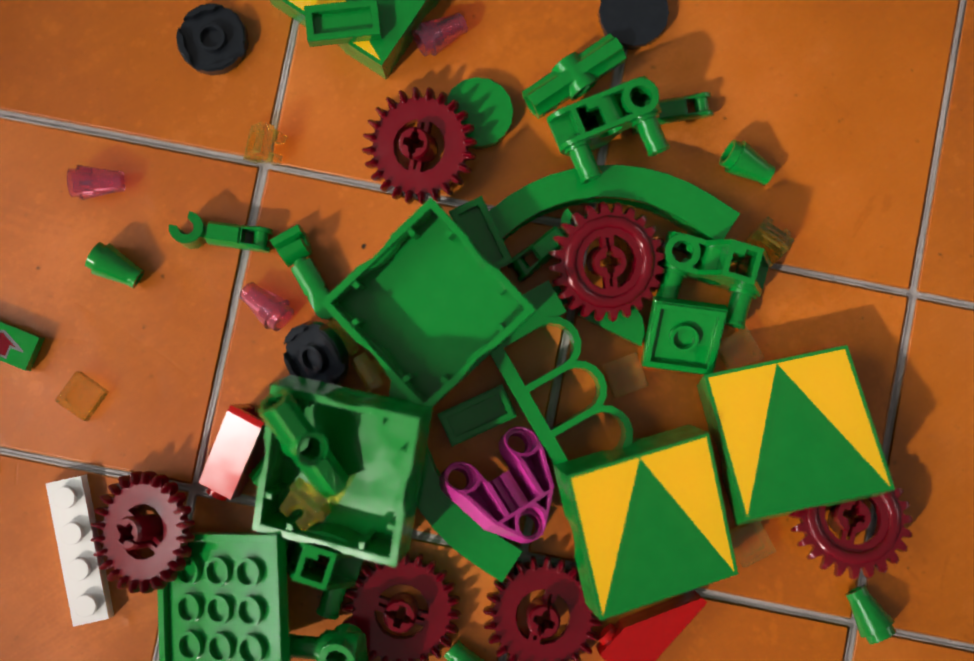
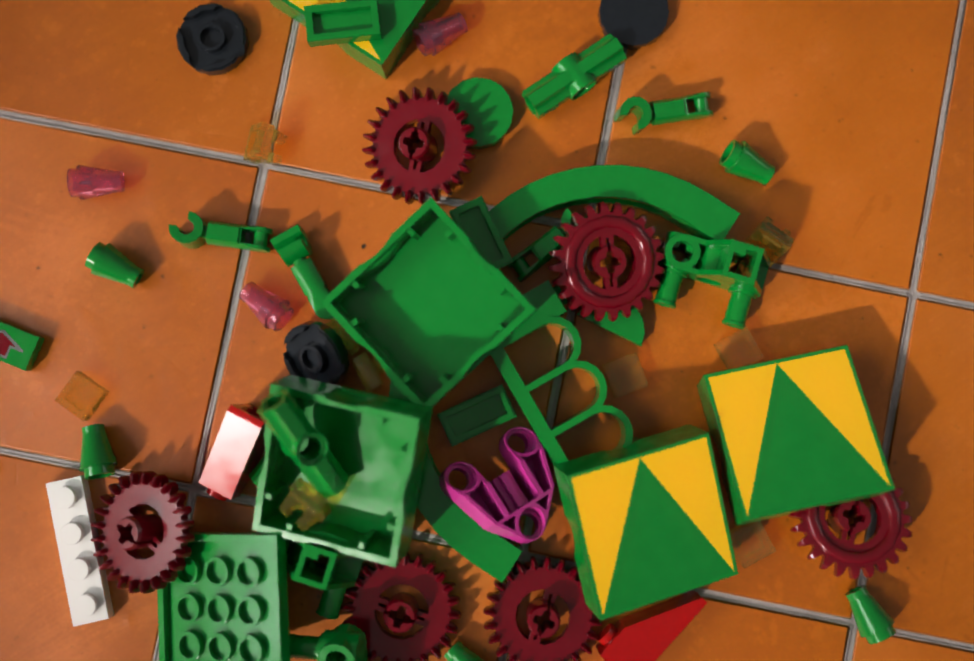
(96, 453): none -> green cone
(608, 116): green piece -> none
(683, 335): green tile -> none

